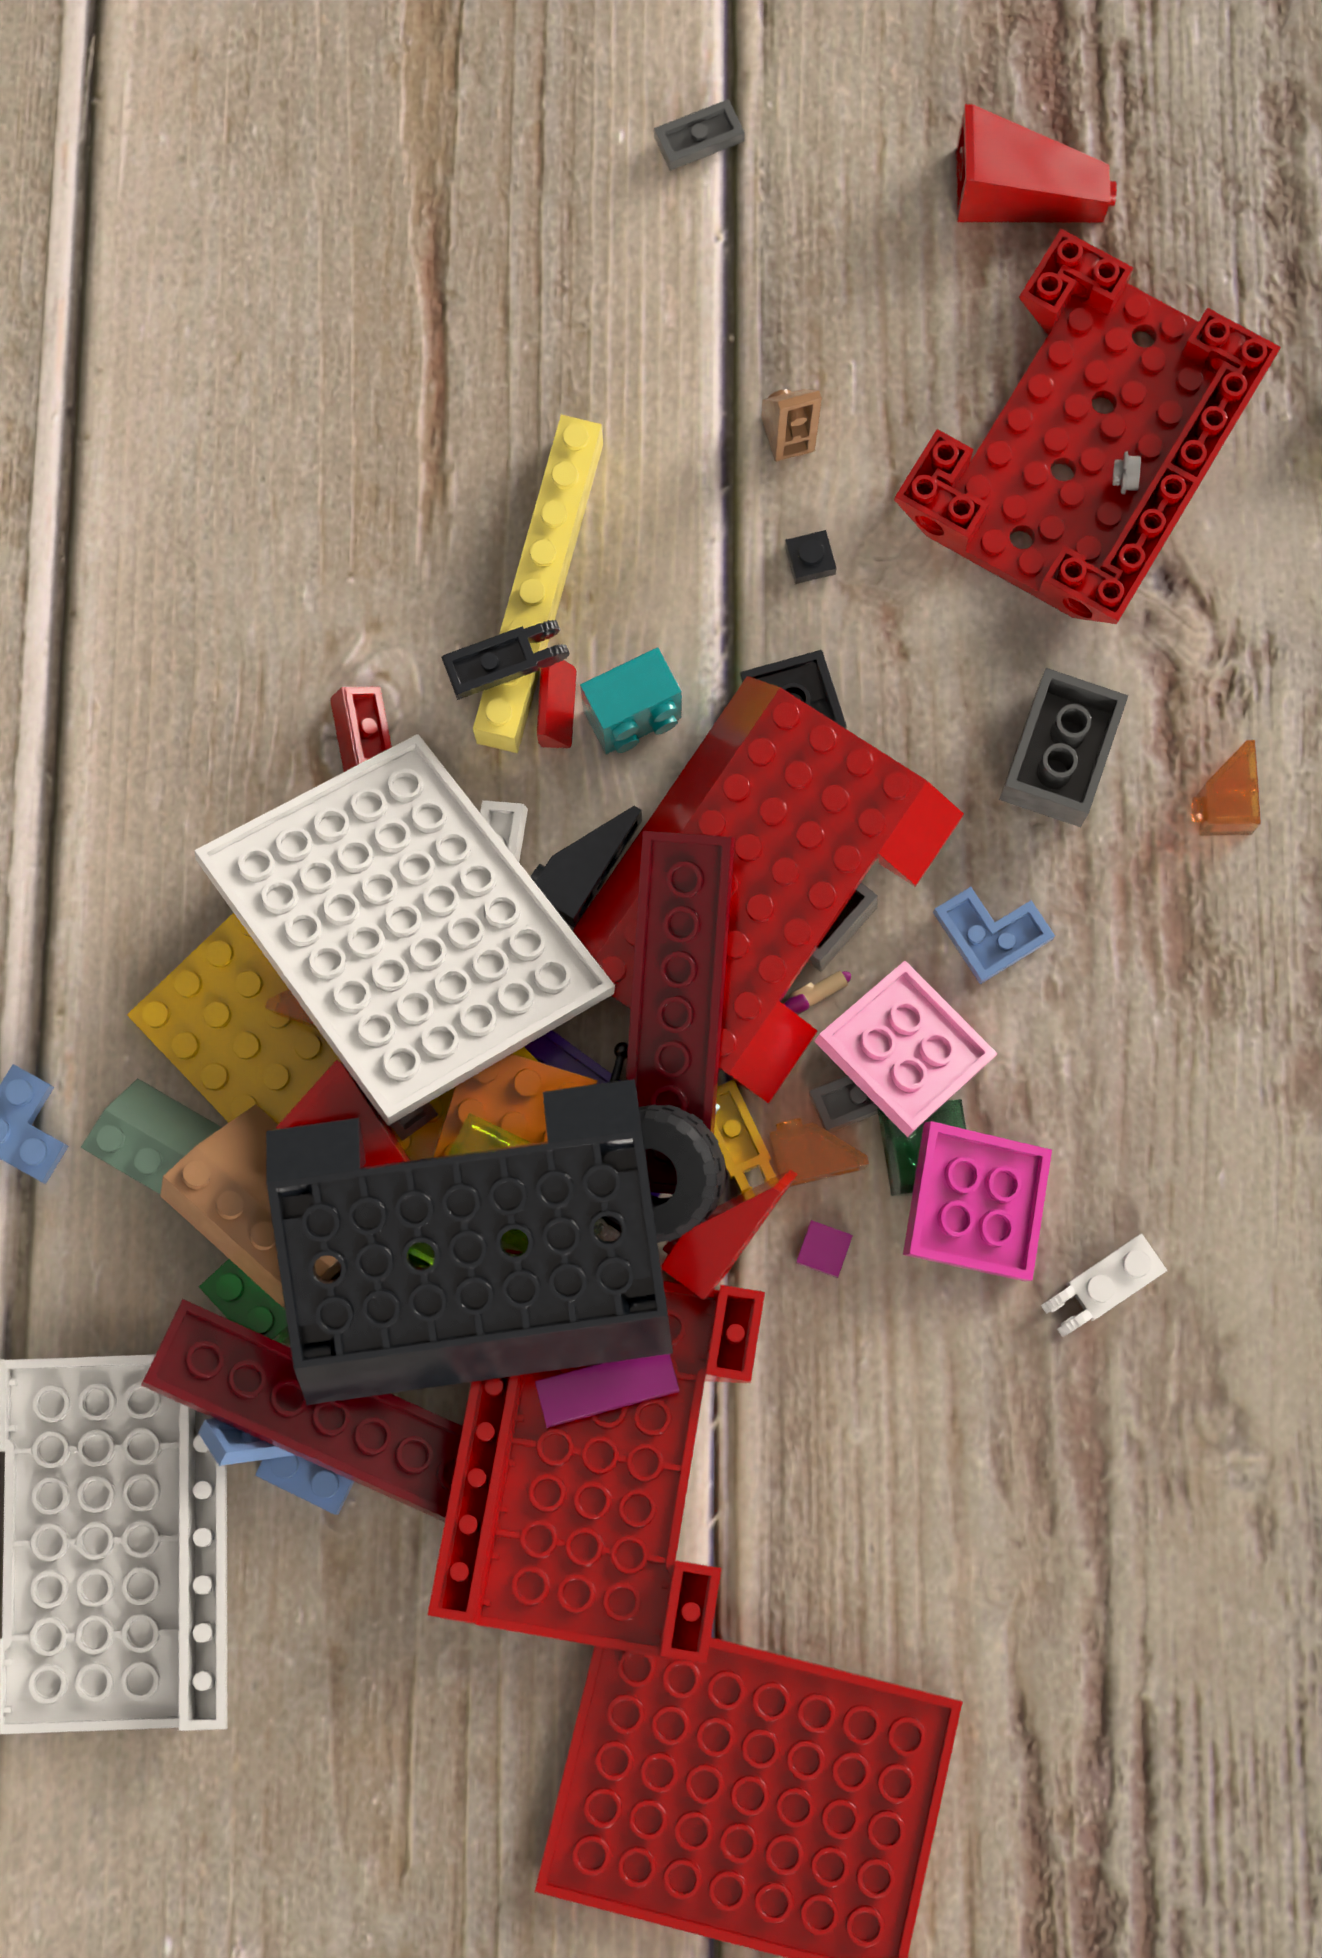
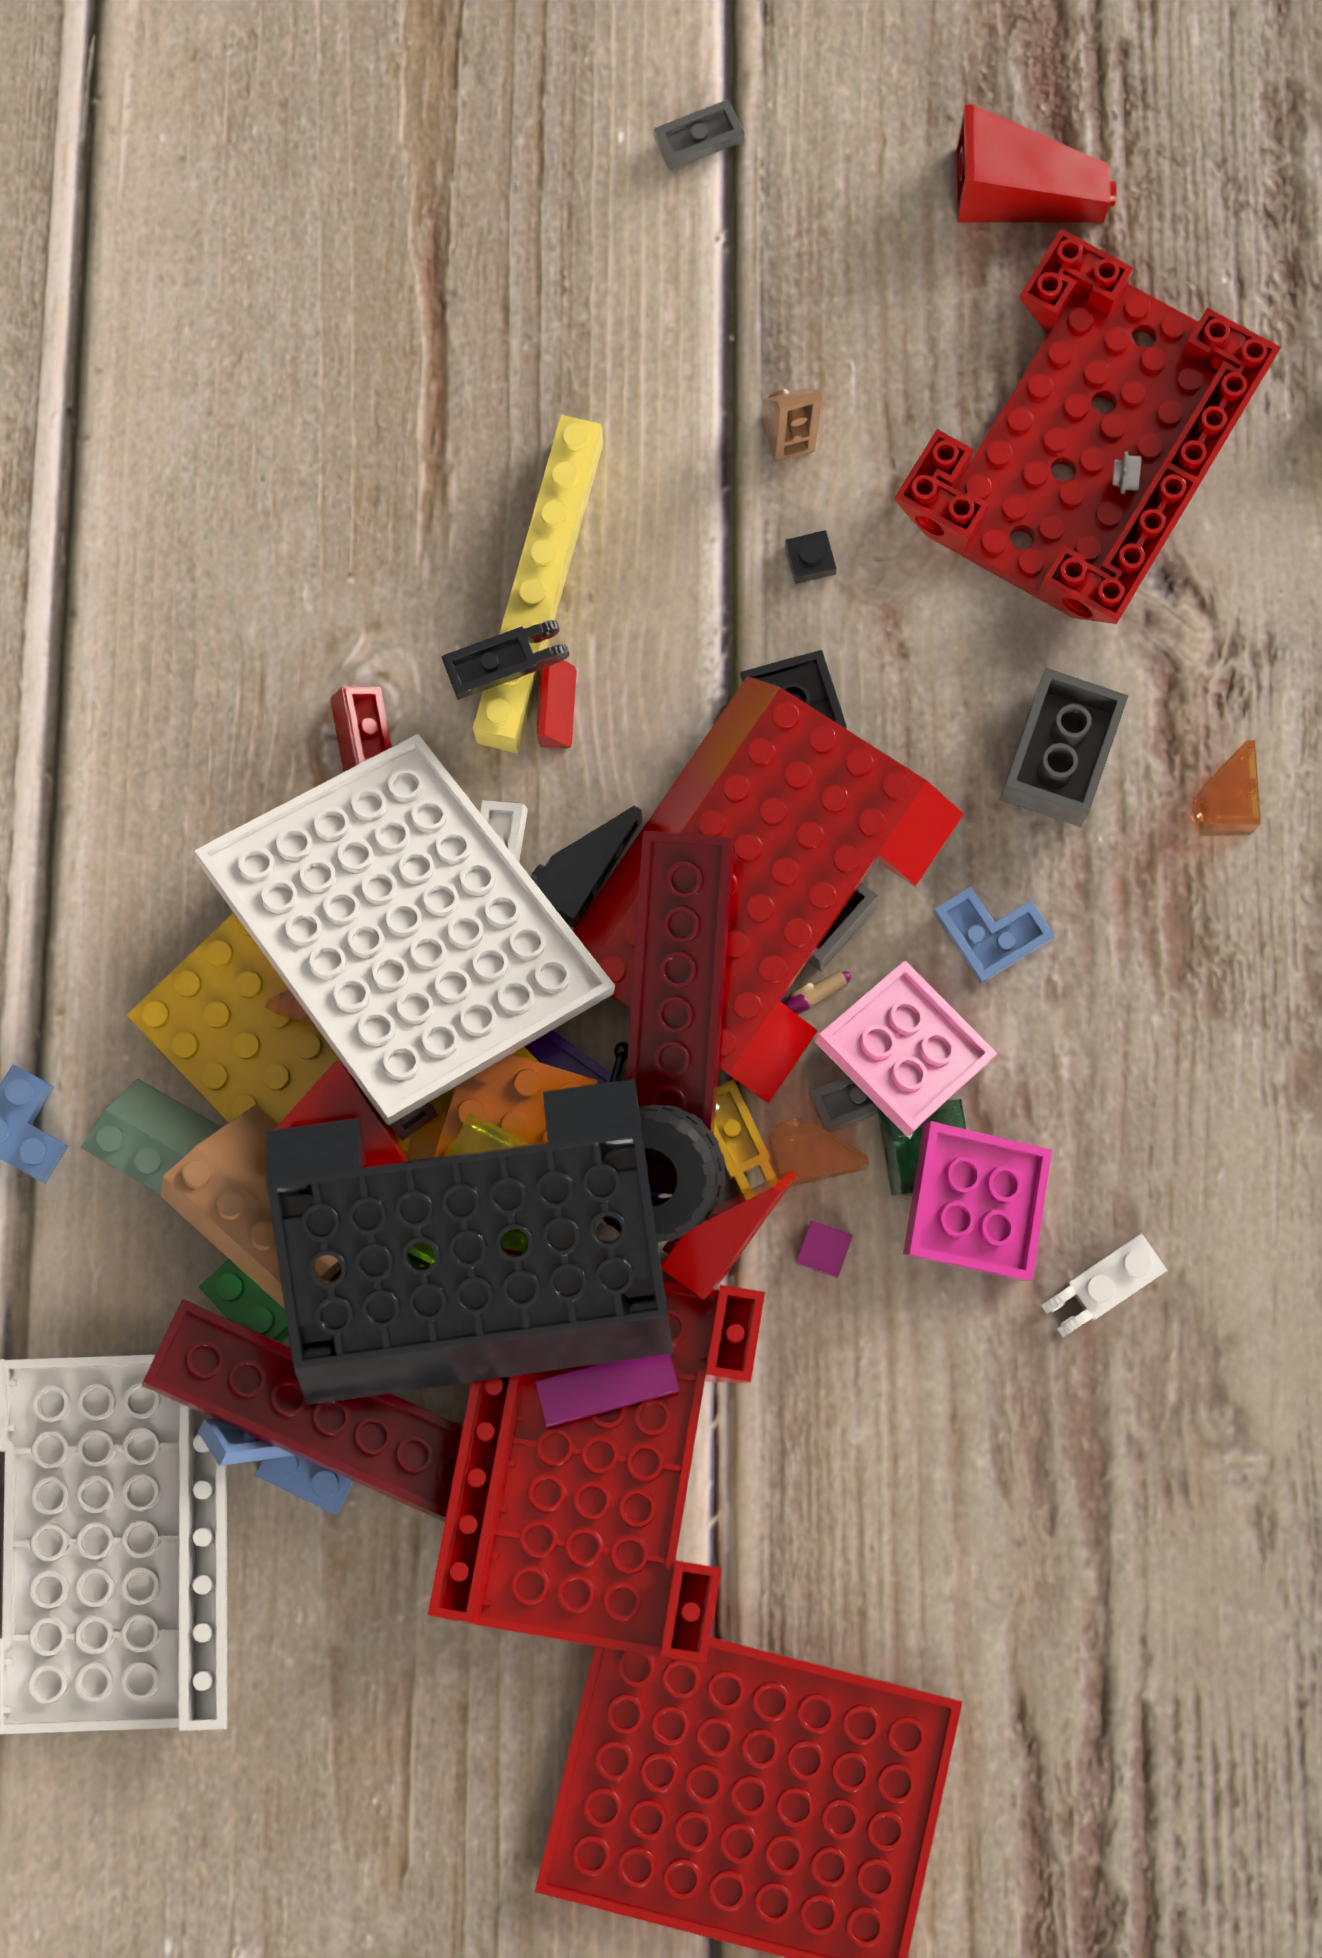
(632, 702): teal brick -> none

